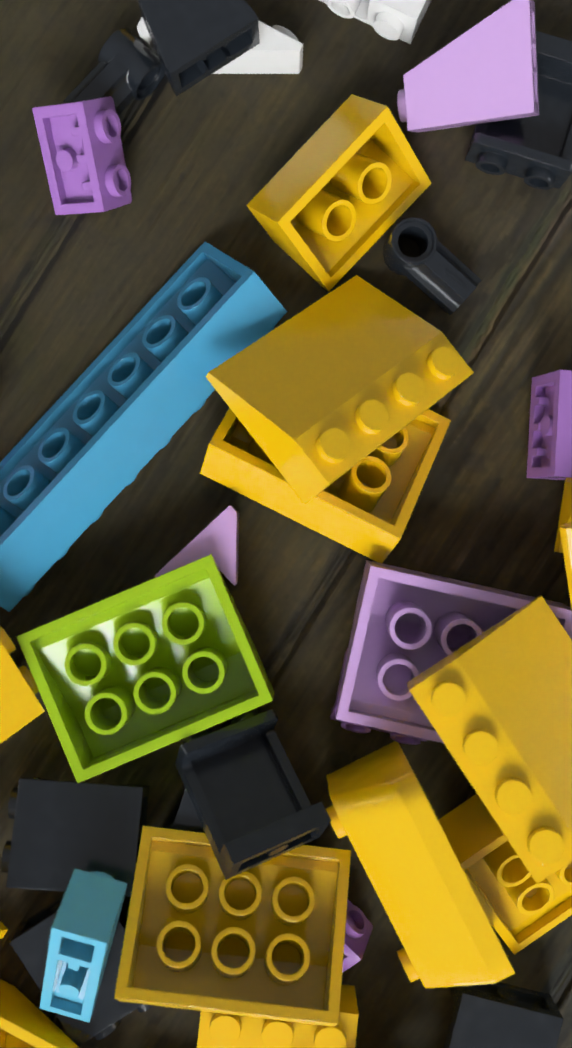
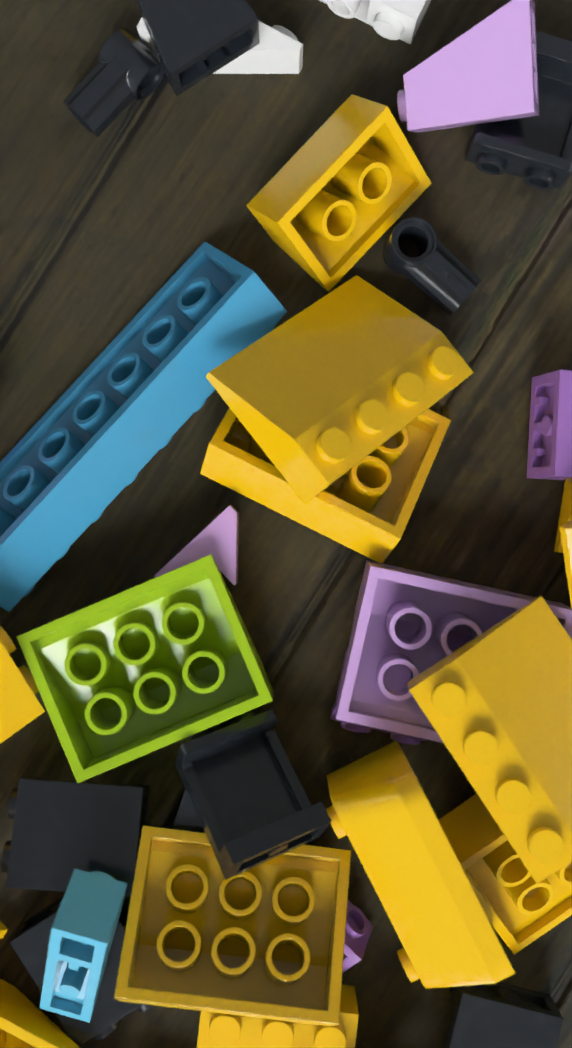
(83, 156): medium lavender bracket -> none

